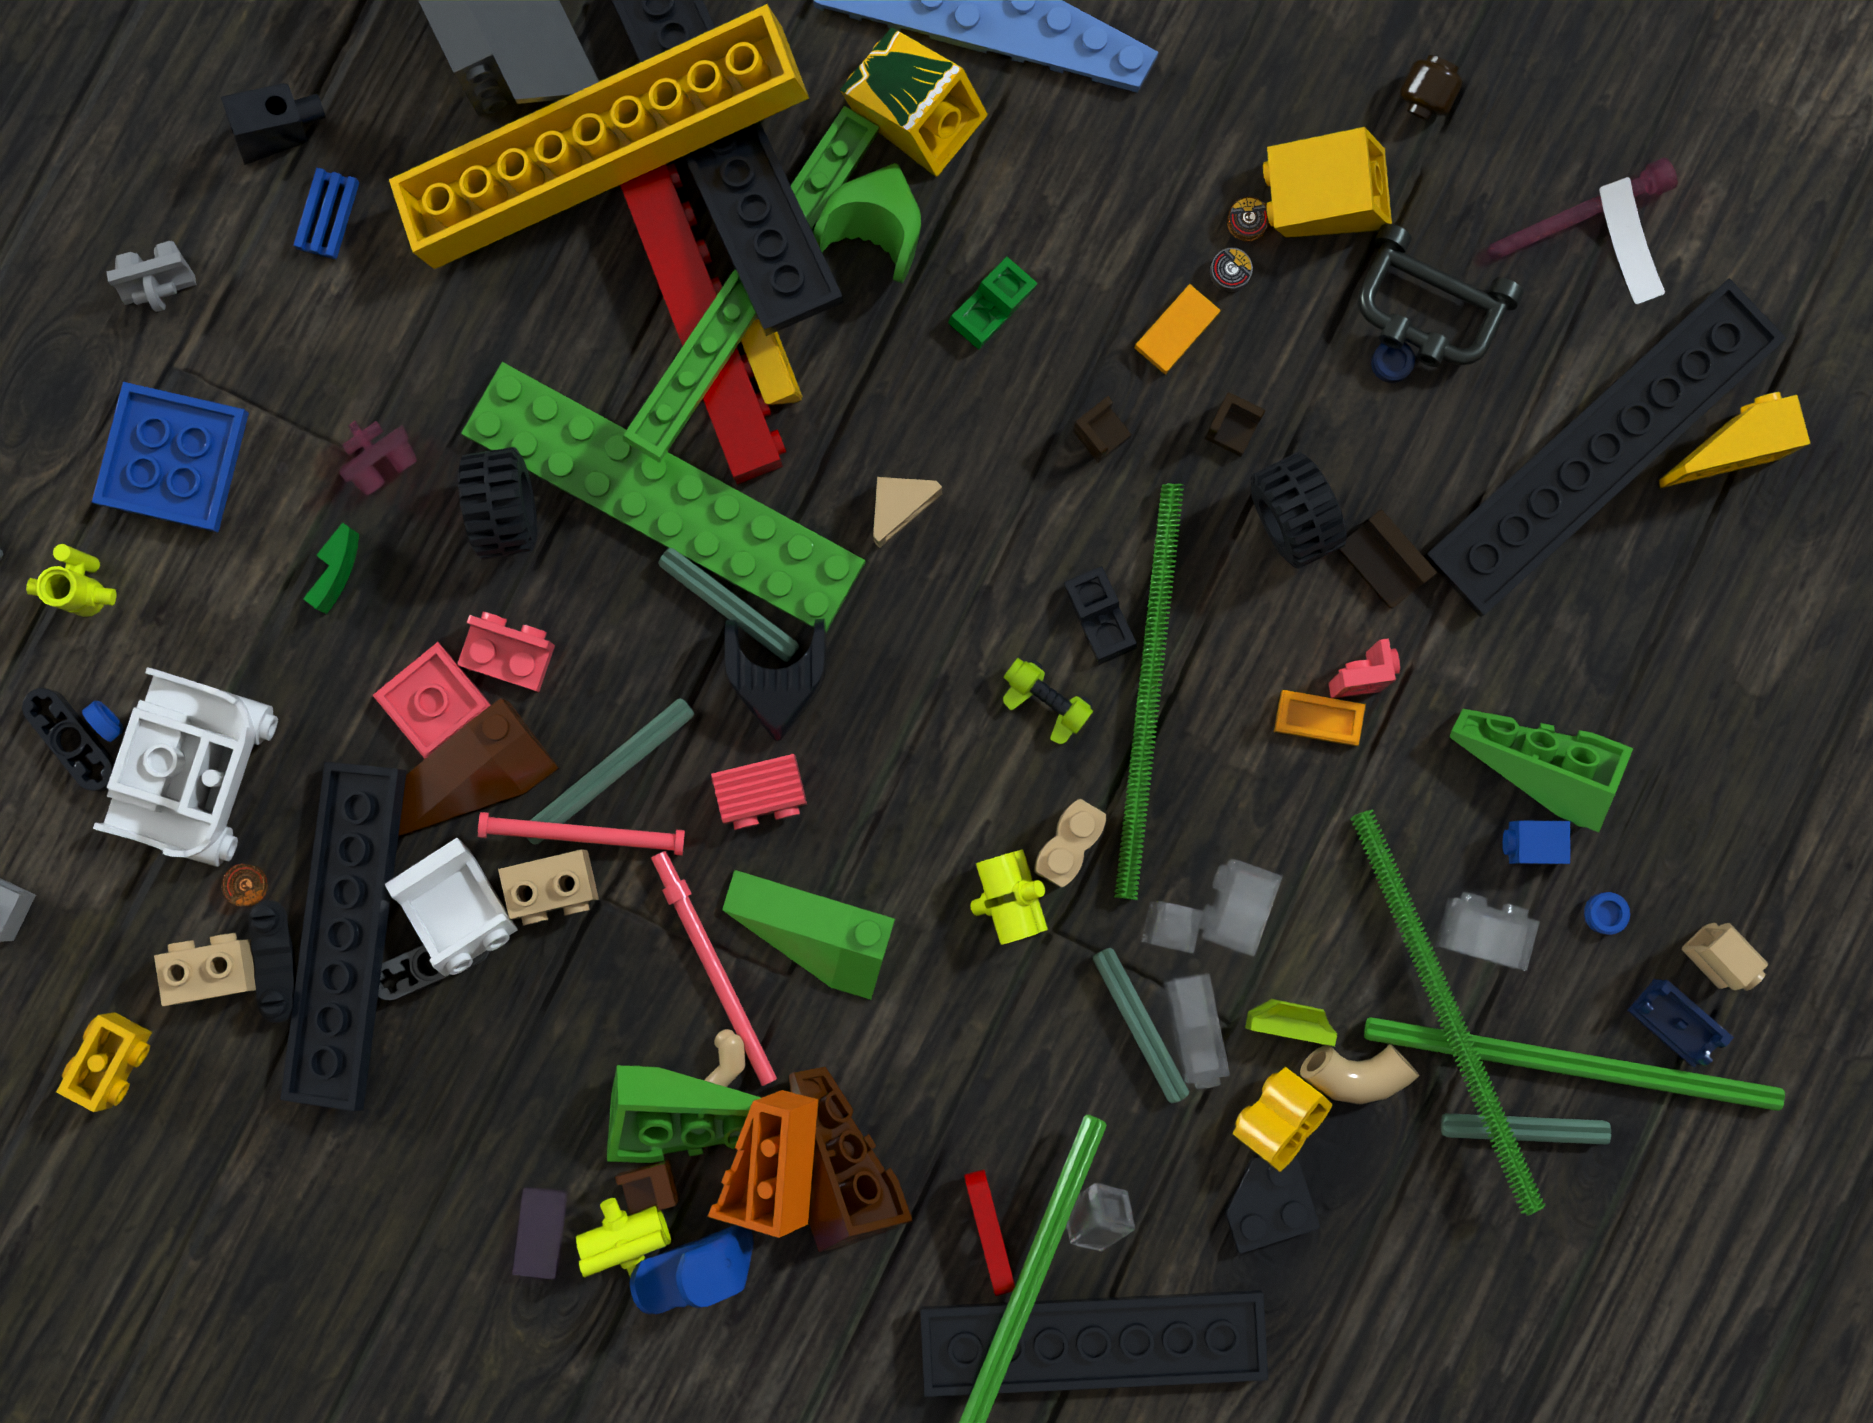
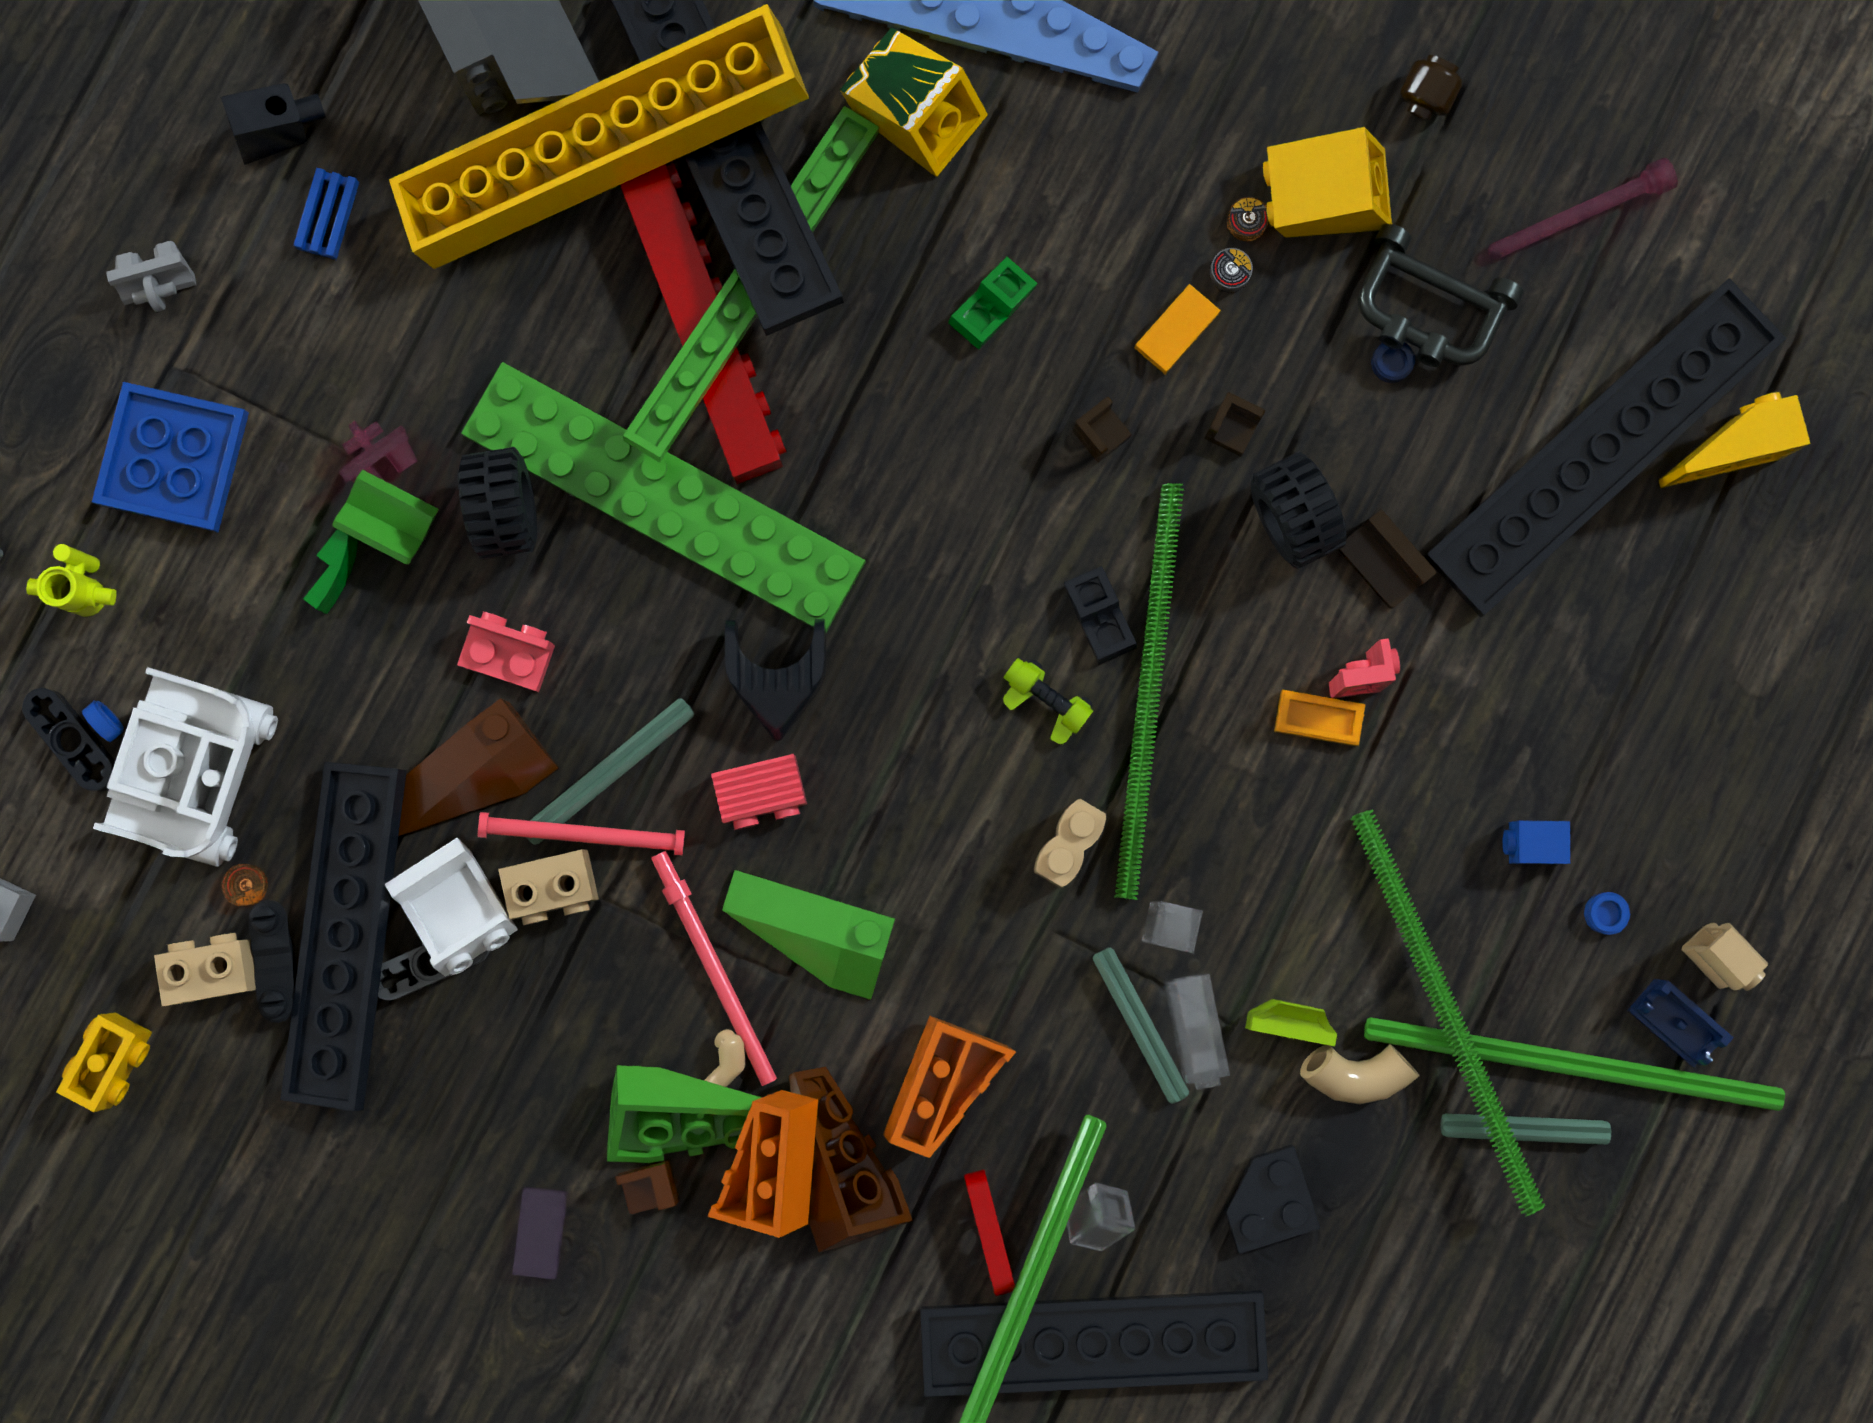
(385, 517): none -> bright green panel
(431, 699): coral tile -> none
(621, 1239): neon yellow pin -> none
(694, 1272): blue animal -> none
(728, 604): sand green axle -> none
(770, 366): yellow slope -> none
(877, 210): bright green animal -> none
(899, 503): tan slope -> none
(941, 1084): none -> orange wedge
(1010, 897): neon yellow pin -> none
(1240, 906): clear brick -> none
(1281, 1118): yellow brick -> none
(1487, 932): clear brick -> none
(1560, 771): bright green wedge -> none
(1630, 241): white sticker -> none

